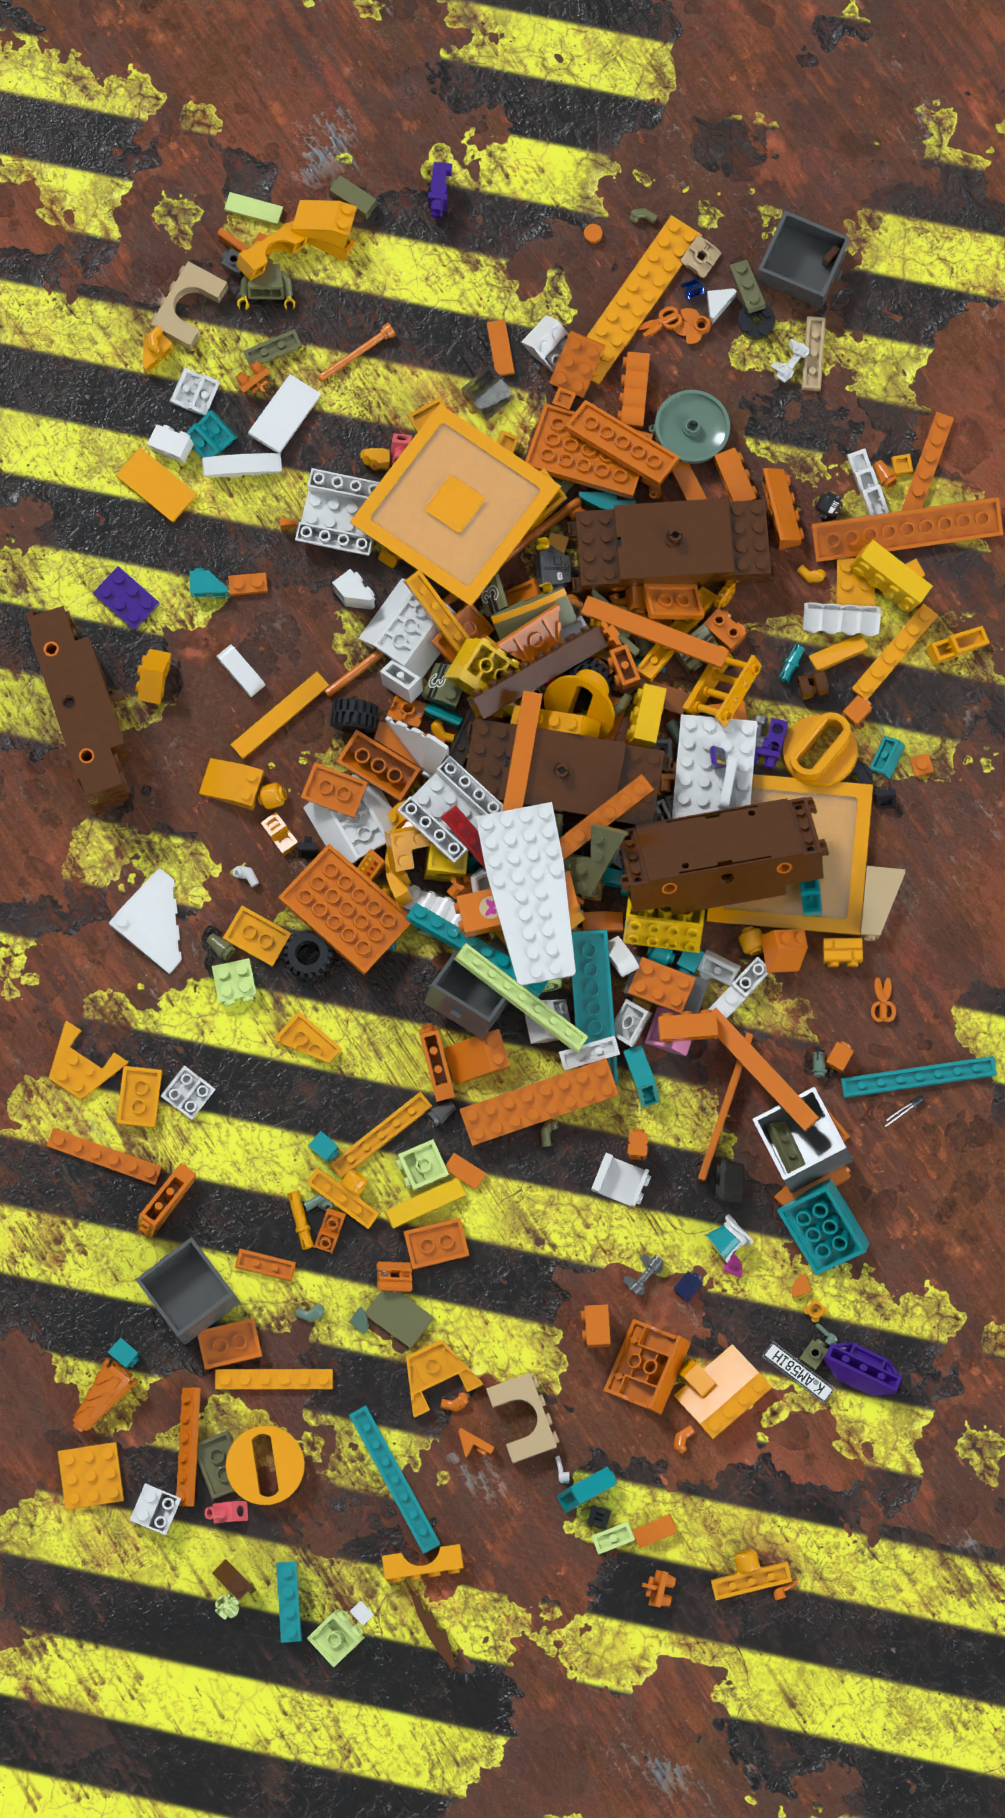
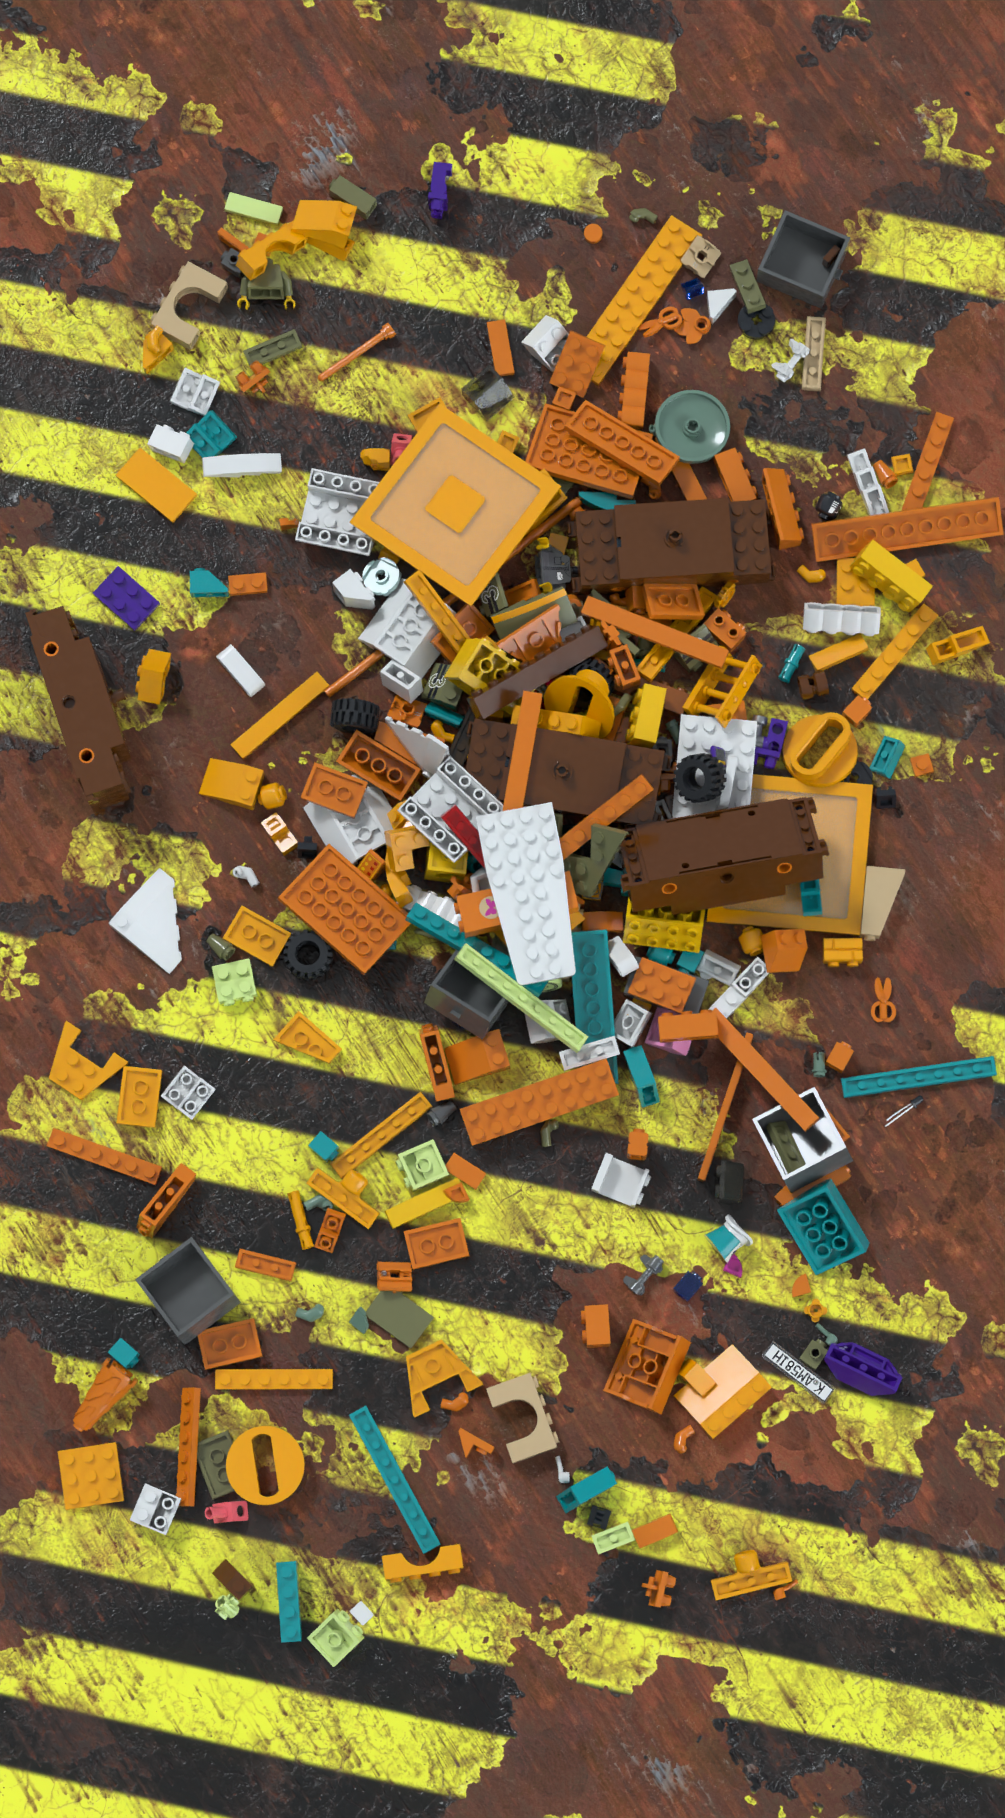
(284, 414): white tile -> none
(386, 585): none -> light aqua plate
(438, 1638): reddish brown slope -> none
(457, 1193): none -> orange tile
(712, 773): none -> black tyre

